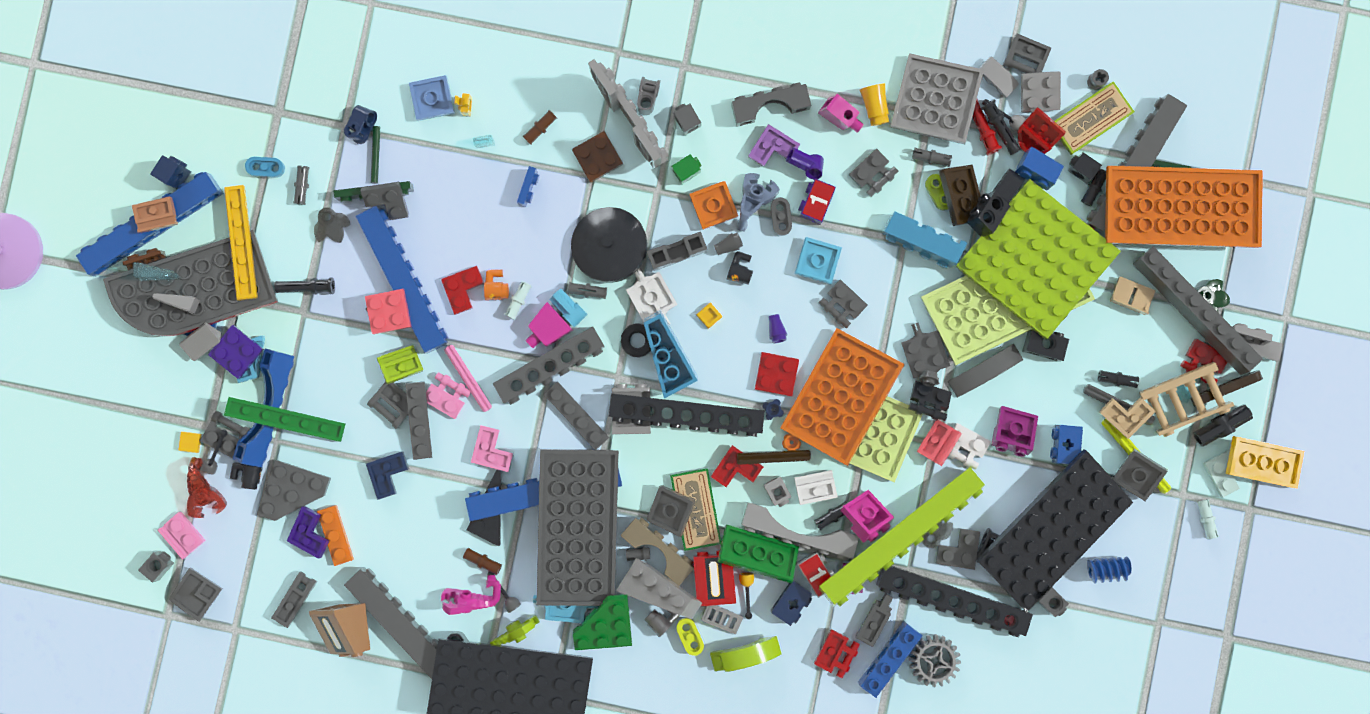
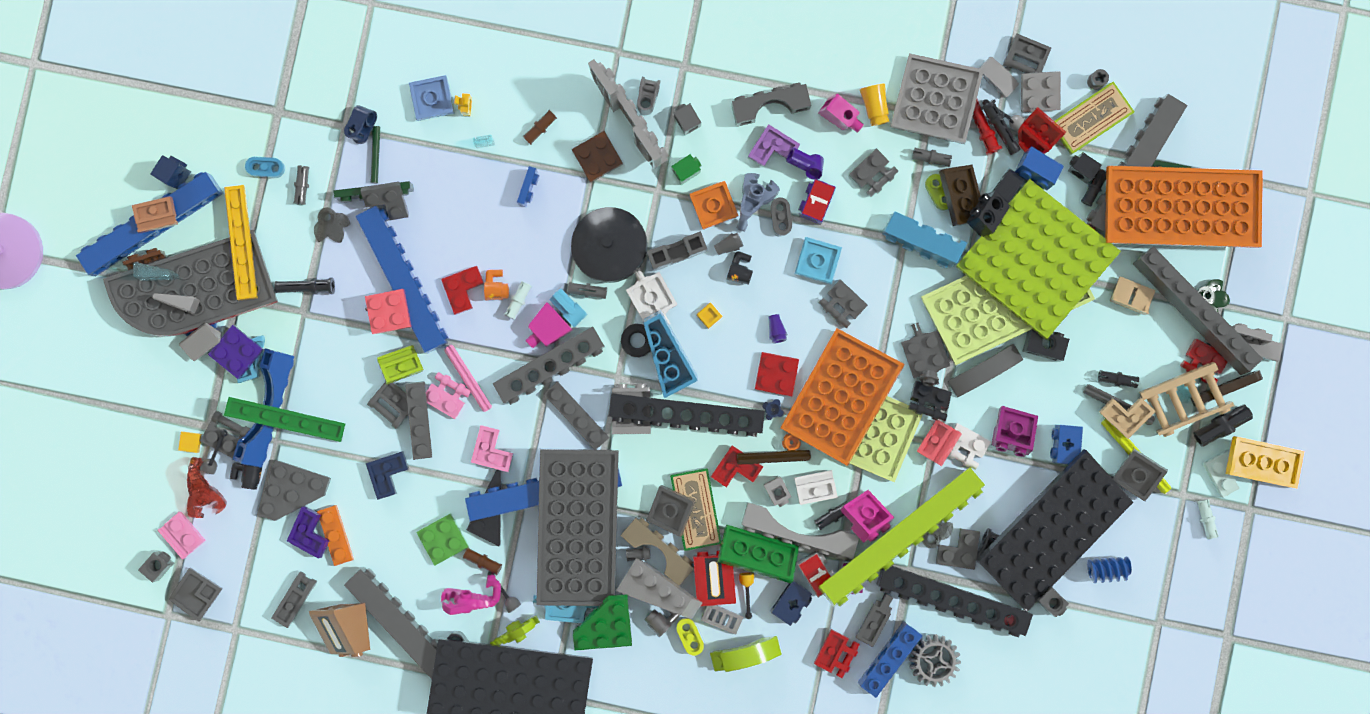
(442, 539): none -> bright green plate

